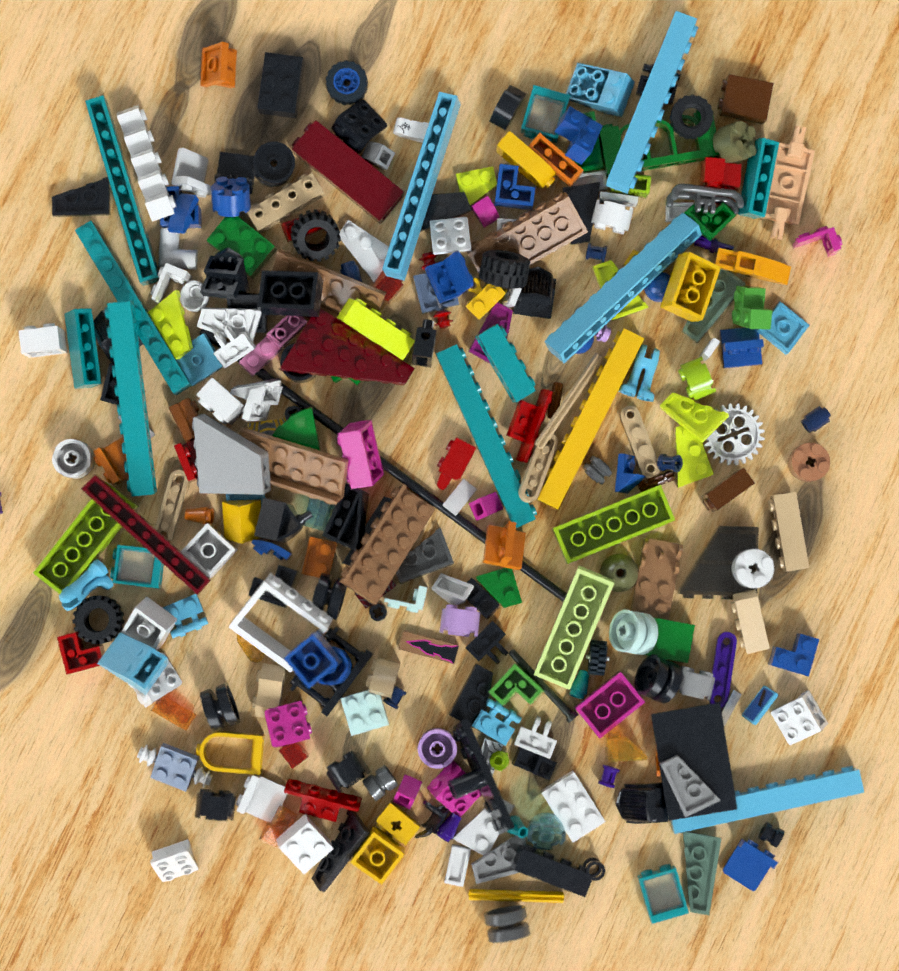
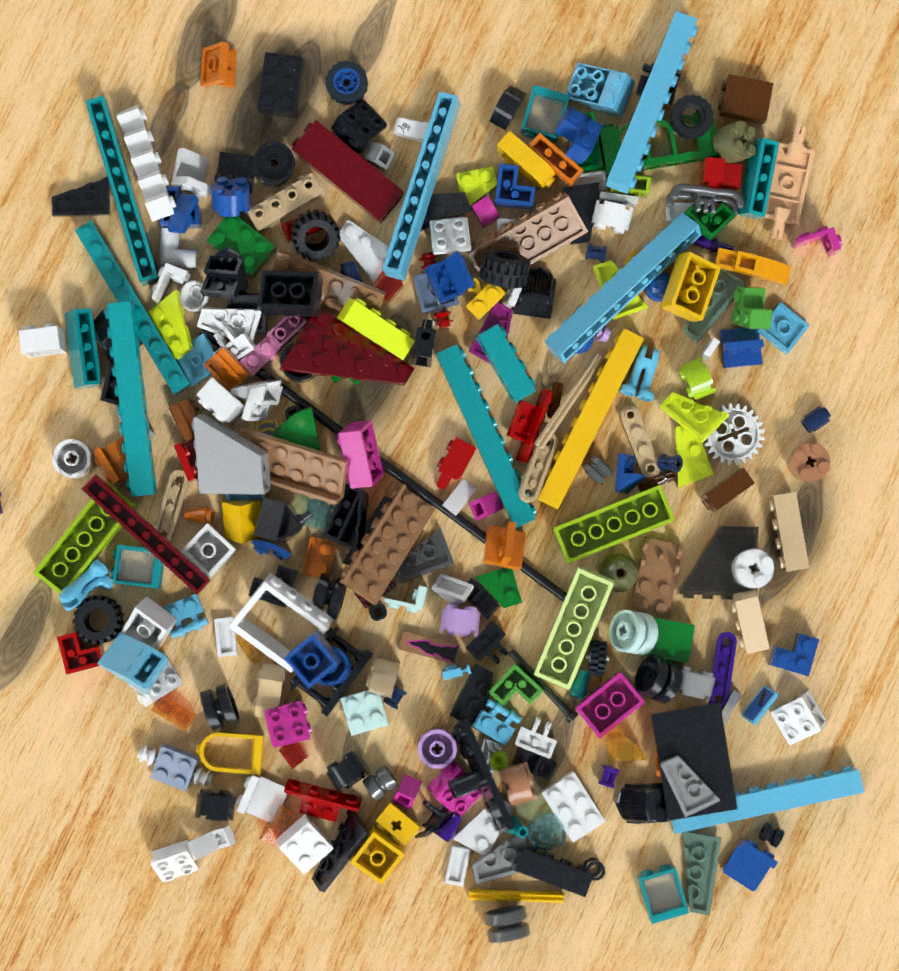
(211, 842): none -> white bracket
(225, 637): none -> white tile
(226, 368): none -> orange plate
(453, 671): none -> medium azure plate
(518, 784): none -> nougat brick

